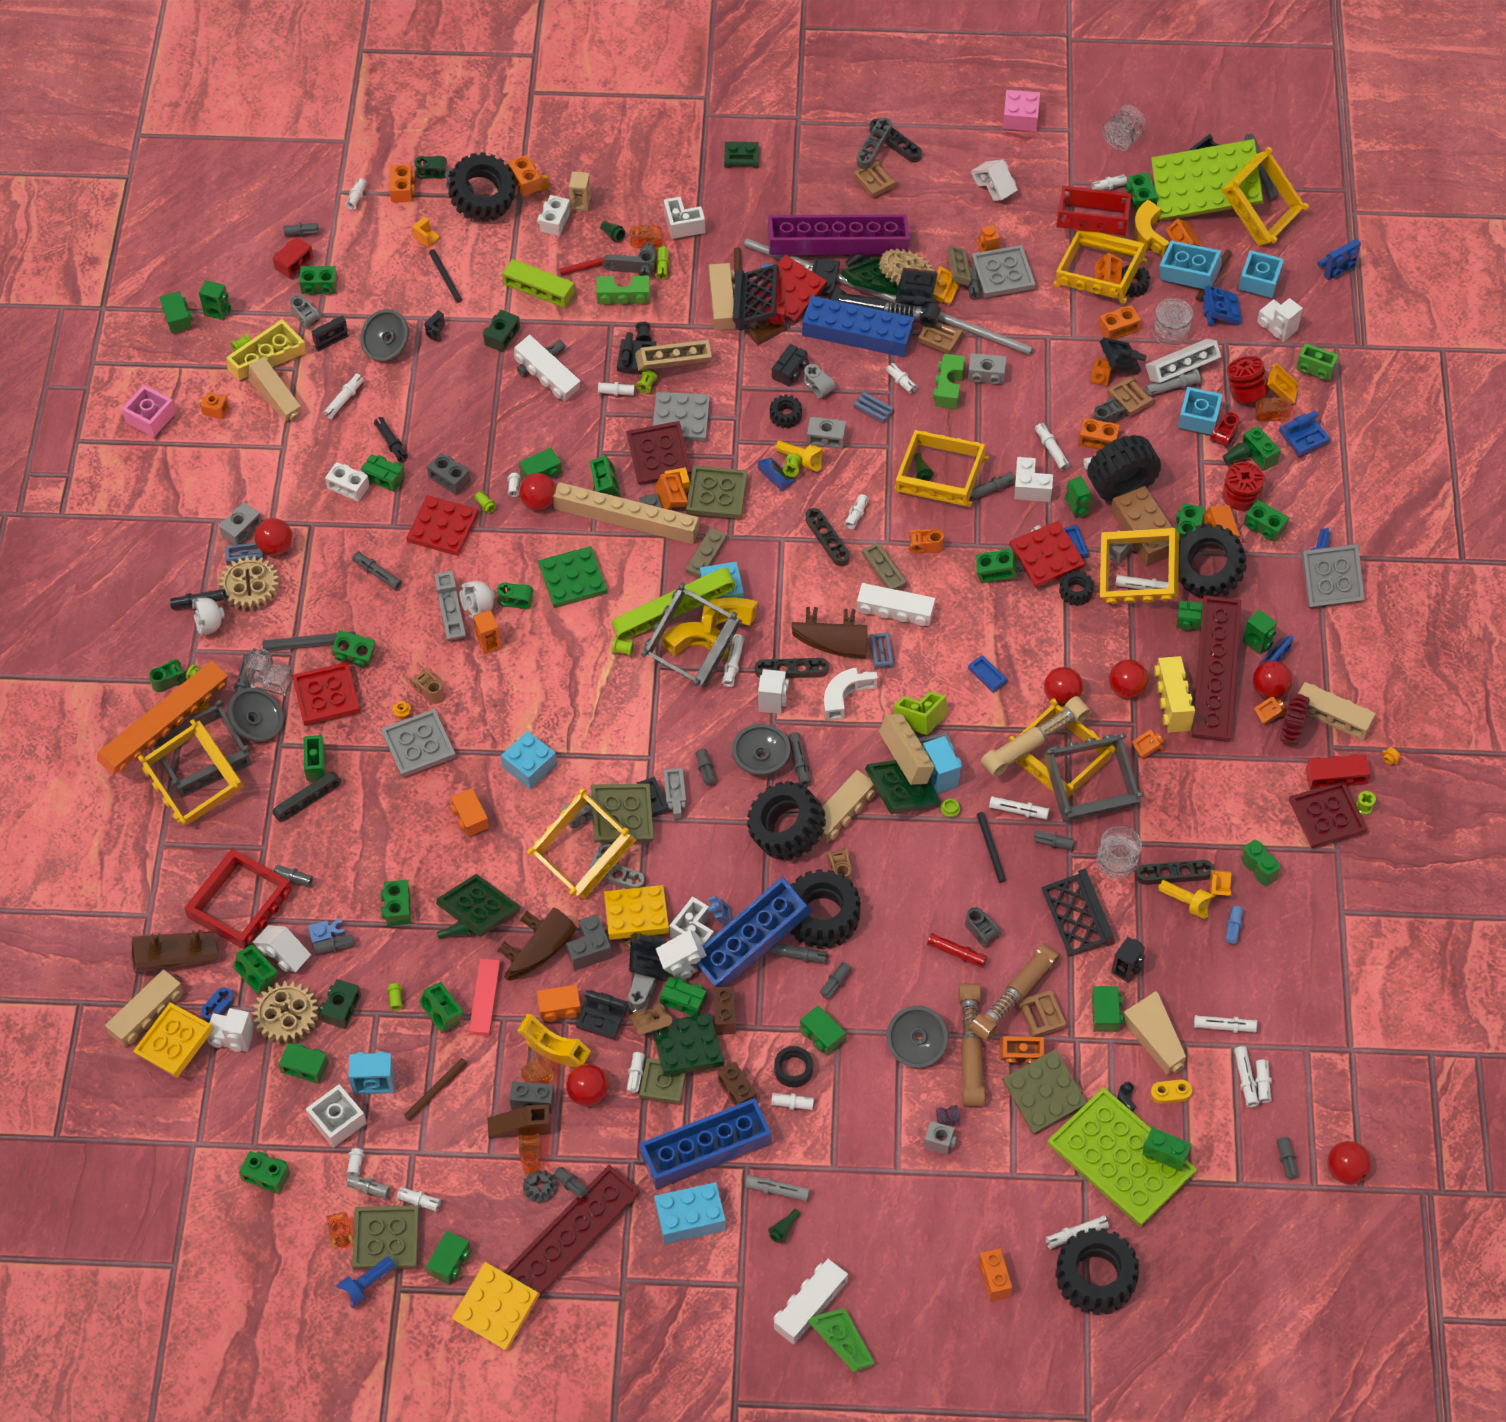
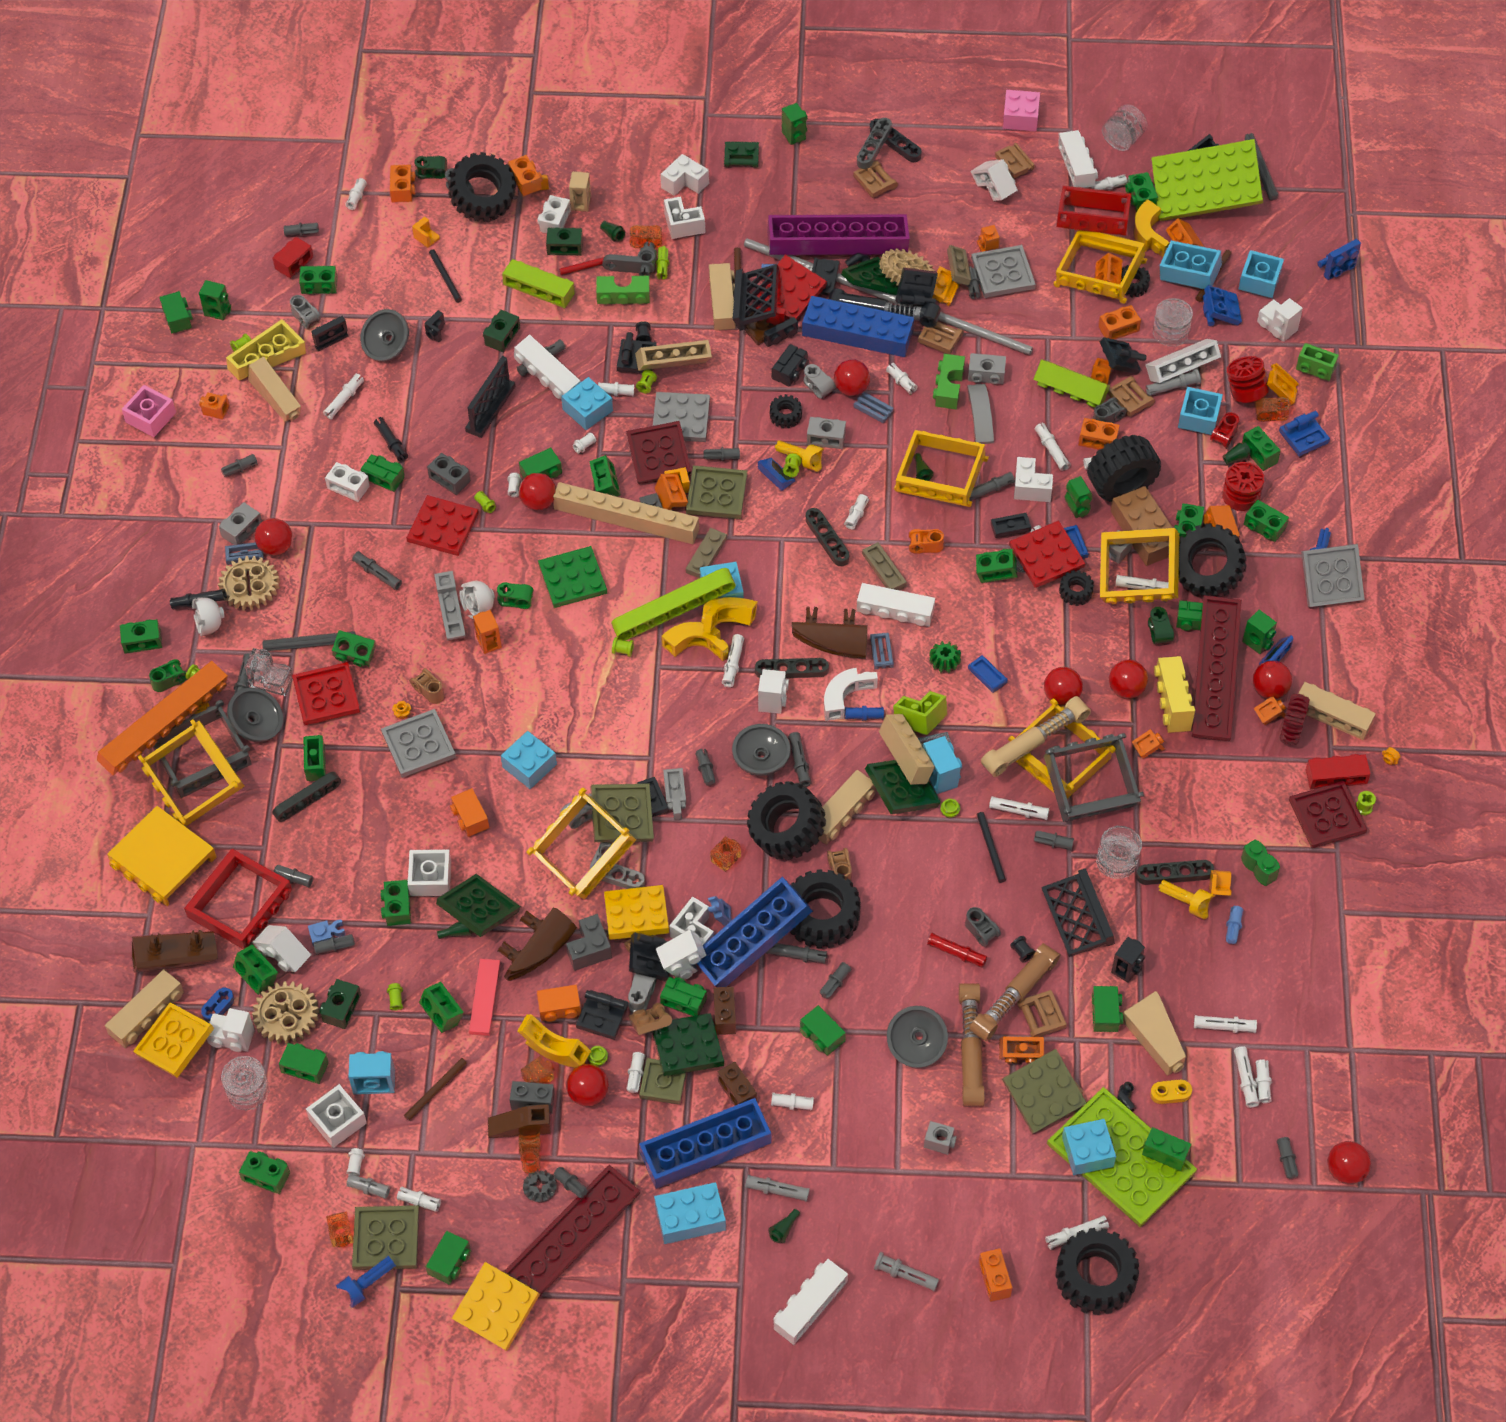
(132, 642): none -> green brick
(160, 854): none -> yellow panel
(239, 465): none -> dark grey axle
(245, 1093): none -> clear wheel
(429, 872): none -> white brick
(489, 399): none -> black fence
(564, 241): none -> dark green brick
(583, 443): none -> white pin
(587, 403): none -> medium azure brick
(598, 1055): none -> lime plate
(684, 173): none -> white brick
(716, 651): window -> none
(723, 453): none -> dark grey axle
(723, 860): none -> clear orange brick
(780, 332): none -> black plate
(793, 1081): black tyre -> none
(794, 123): none -> green brick
(843, 1338): bright green wing -> none
(852, 377): none -> red piece
(864, 713): none -> blue pin
(930, 1283): none -> light grey pin
(945, 656): none -> green gear
(952, 1116): clear purple wheel -> none
(981, 413): none -> light grey slope
(1010, 525): none -> black plate
(1016, 160): none -> medium nougat plate
(1022, 948): none -> black bush
(1071, 382): none -> lime brick
(1077, 159): none -> white brick
(1088, 1147): none -> medium azure brick
(1160, 626): none -> dark green piece
(1245, 210): yellow window -> none

